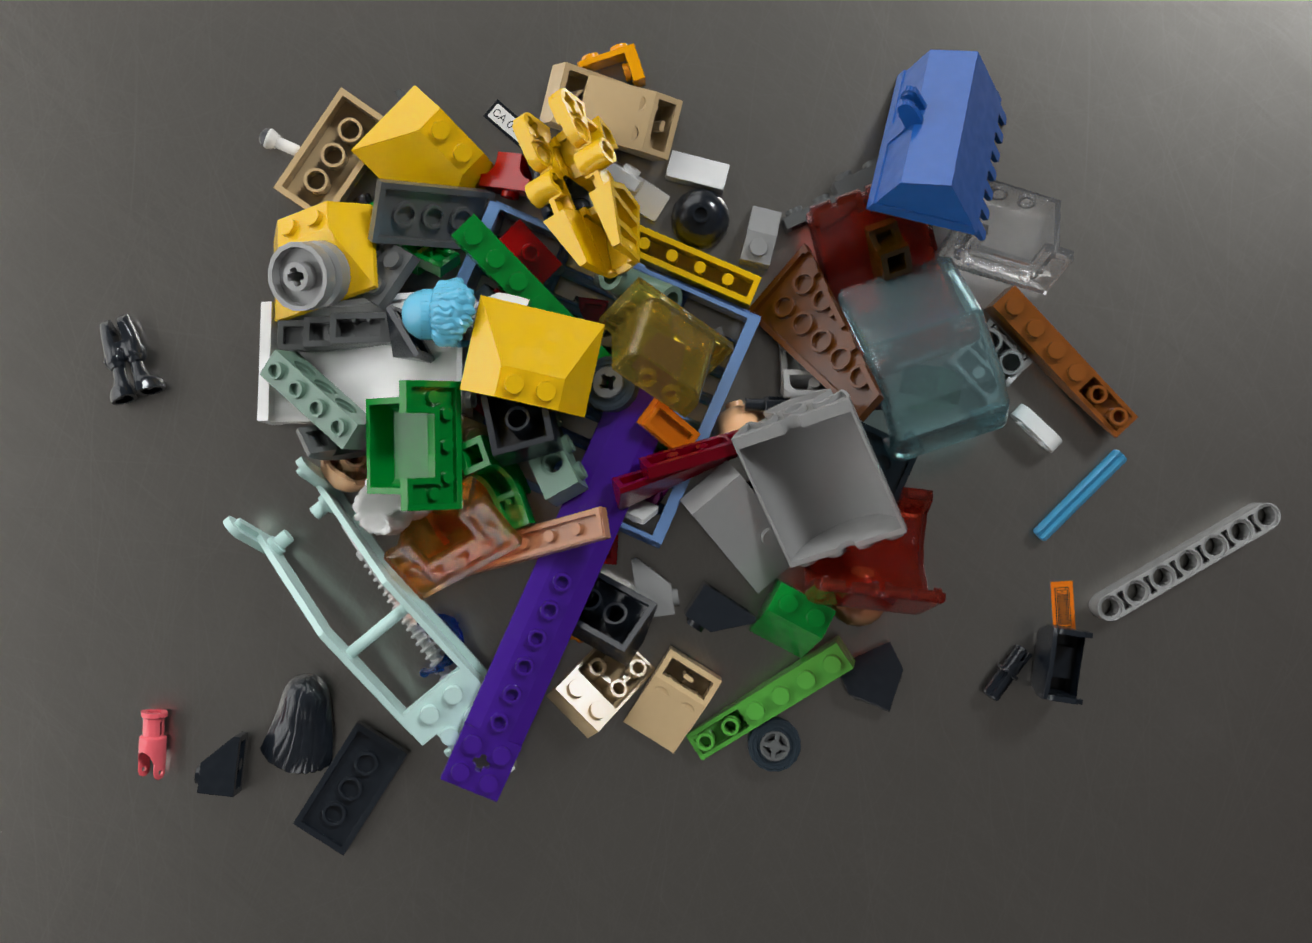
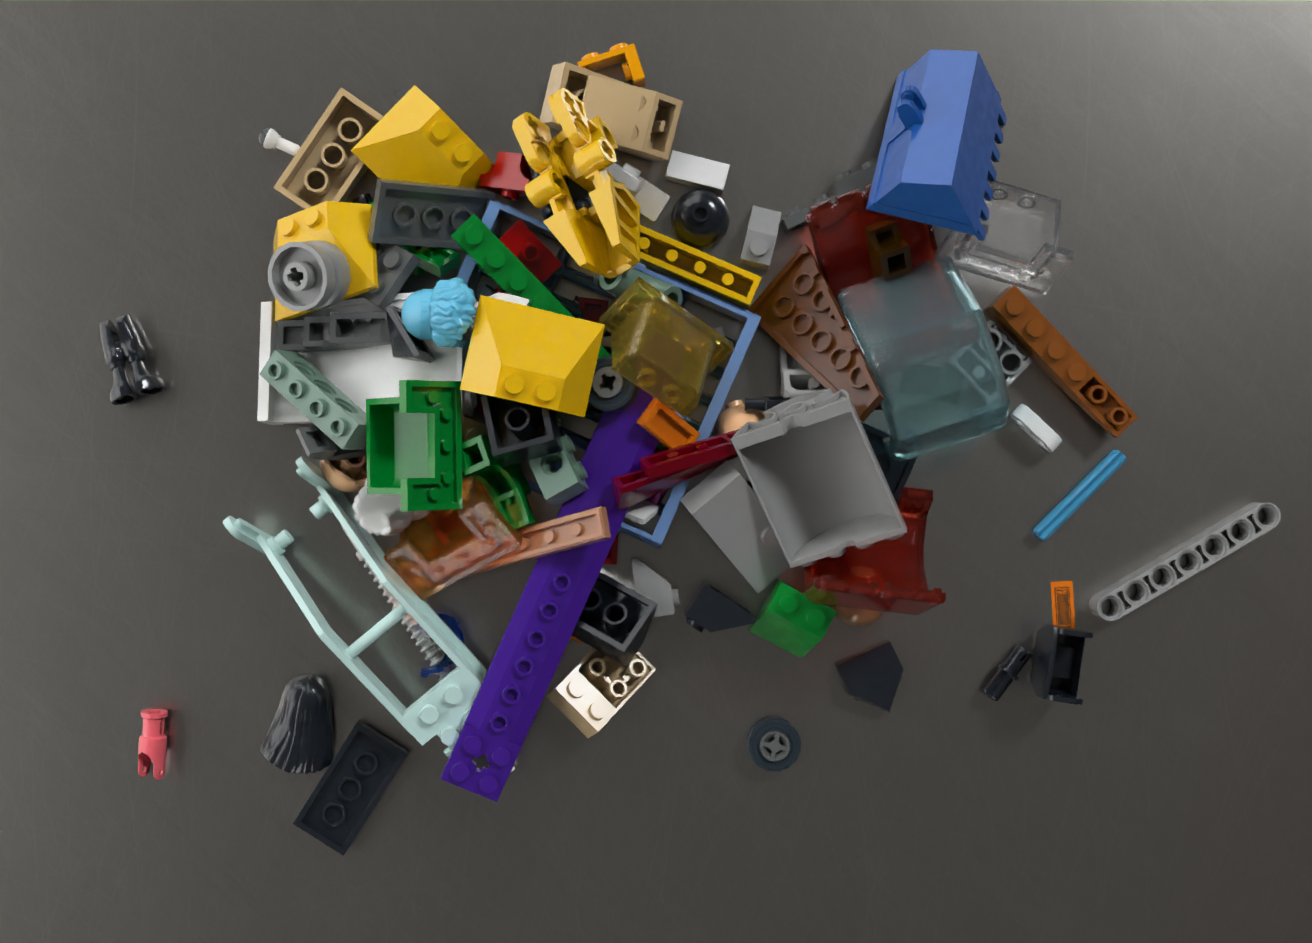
(224, 769): black slope -> none
(502, 119): sticker -> none
(673, 699): tan slope -> none
(772, 697): bright green slope -> none

